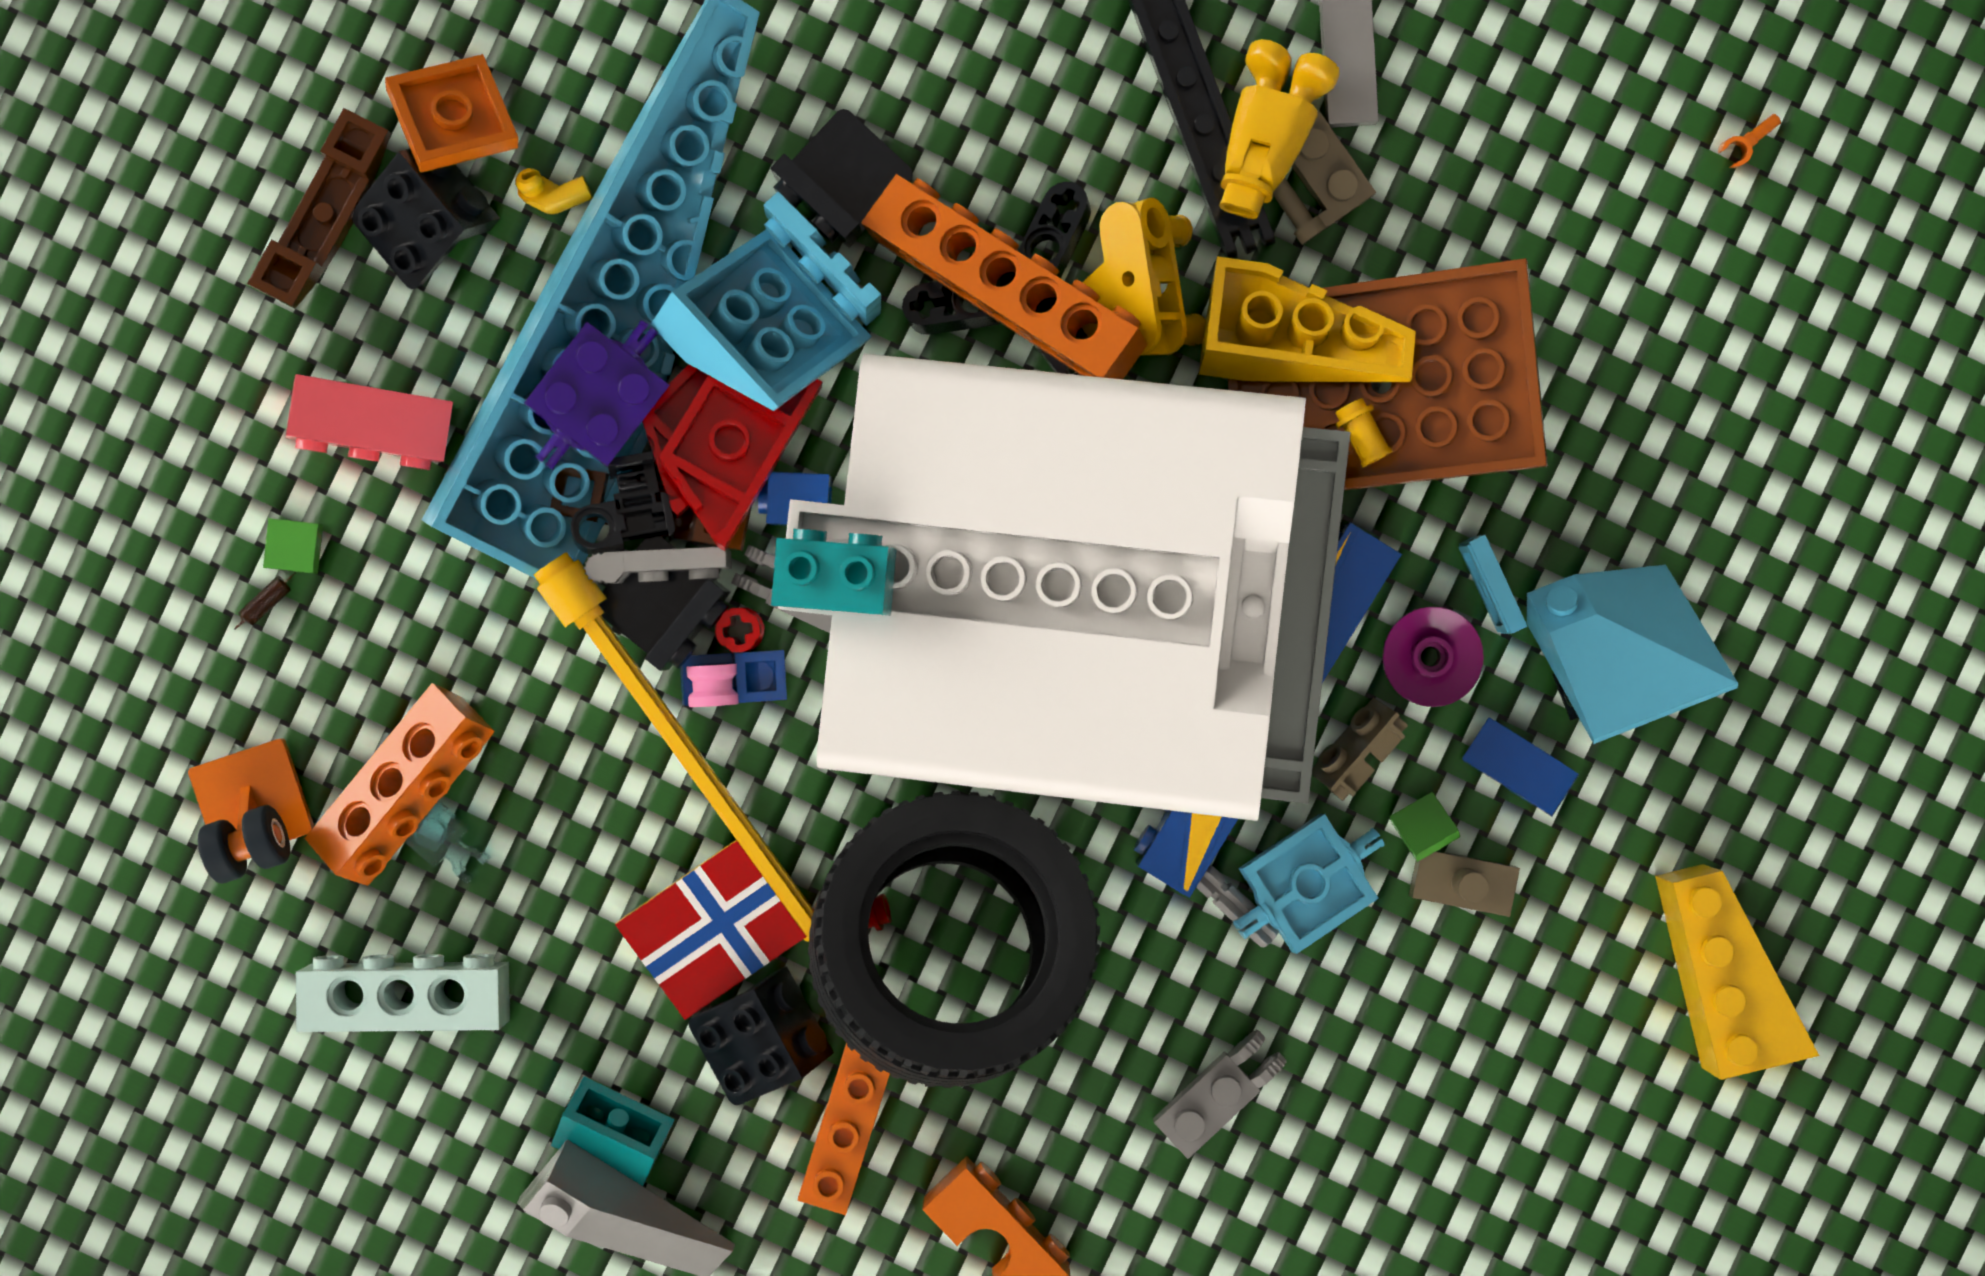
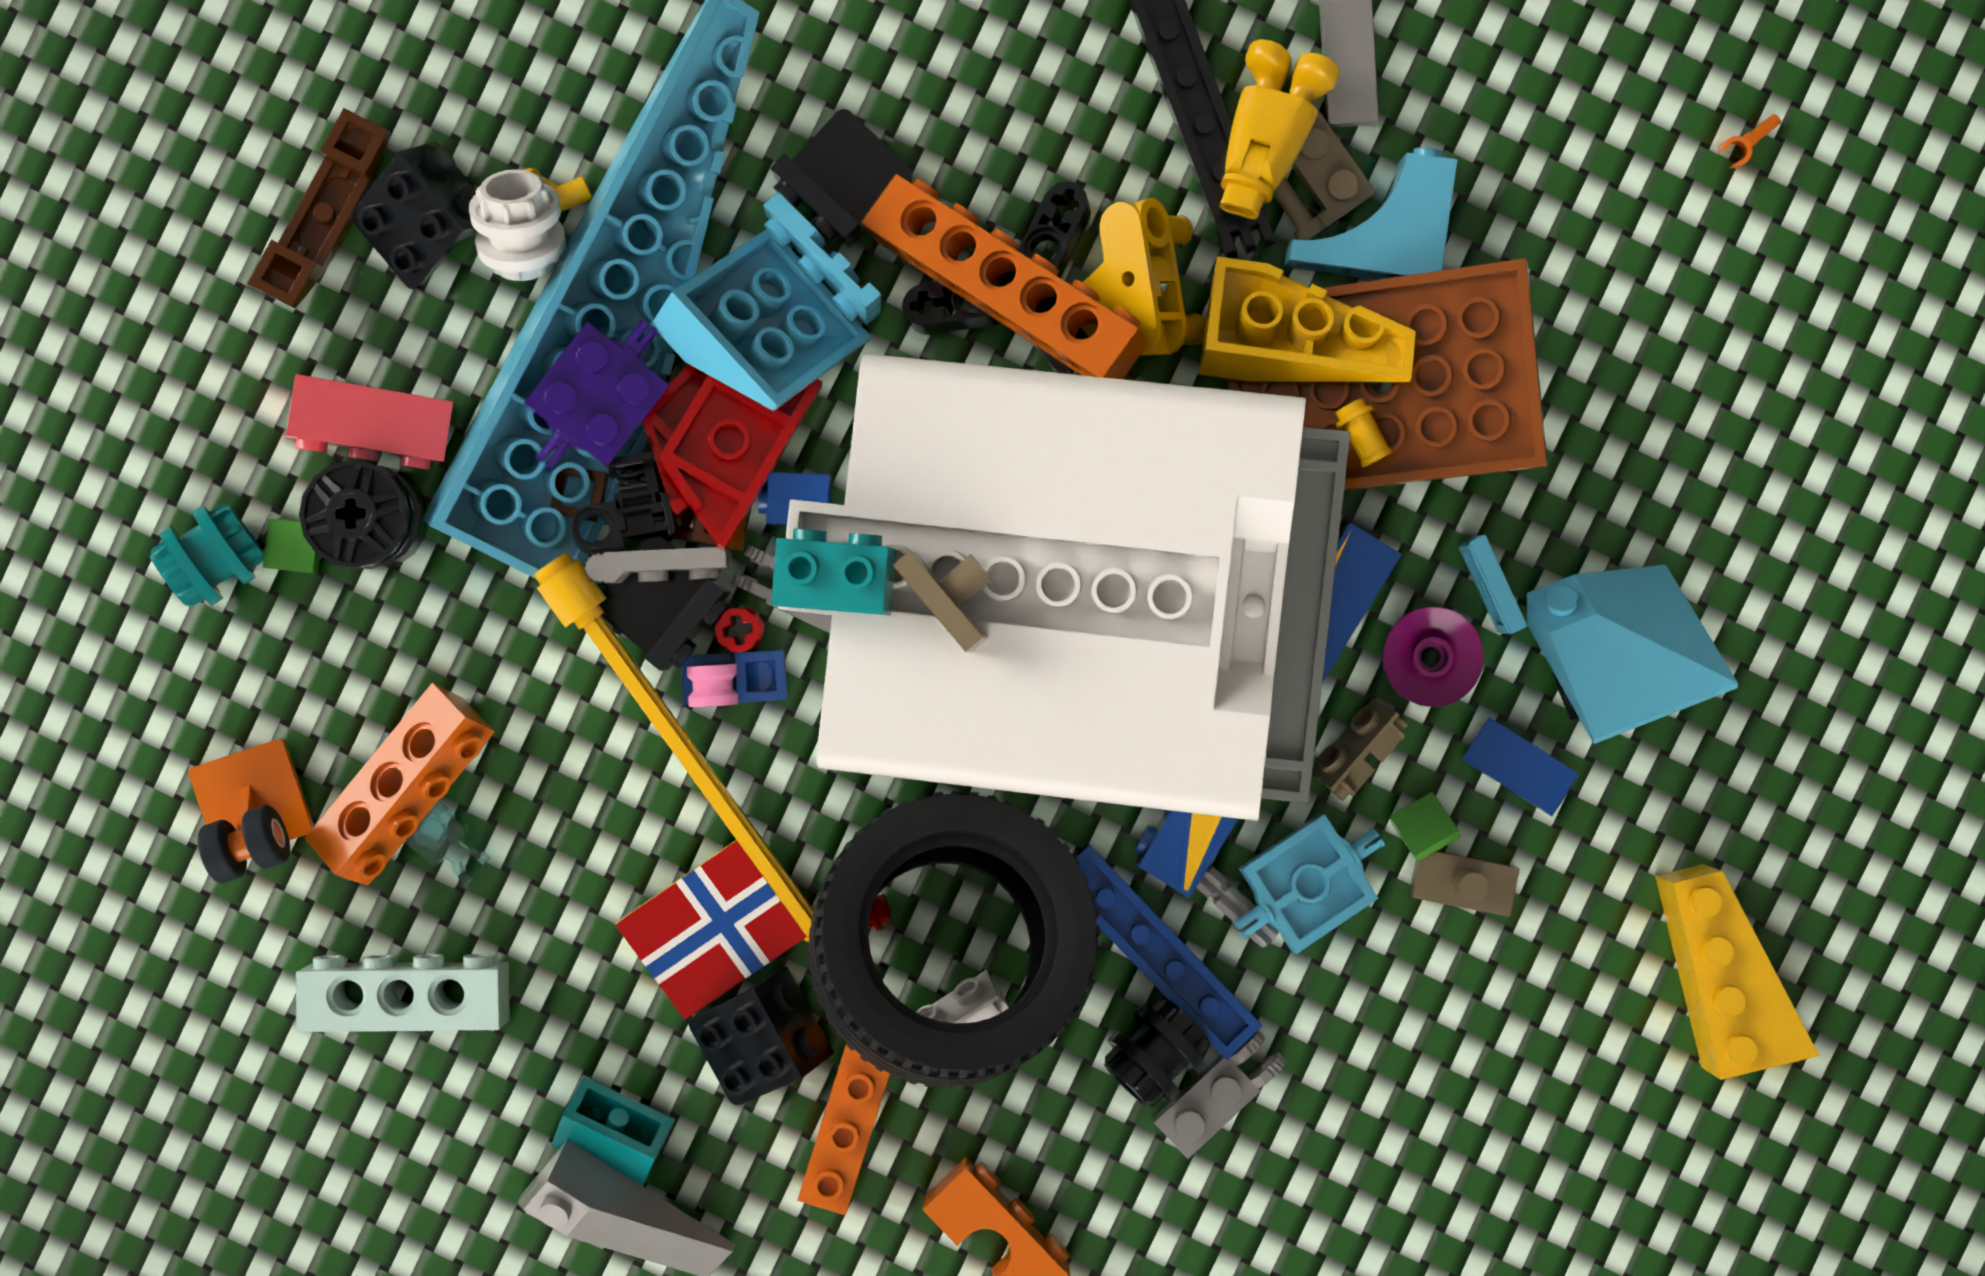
(206, 555): none -> teal piece
(264, 601): reddish brown piece -> none
(392, 519): none -> black wheel
(451, 113): orange tile -> none
(517, 225): none -> white piece
(948, 595): none -> dark tan tile
(969, 1002): none -> white hinge
(1156, 1053): none -> black piece
(1166, 958): none -> blue plate
(1403, 234): none -> medium azure arch

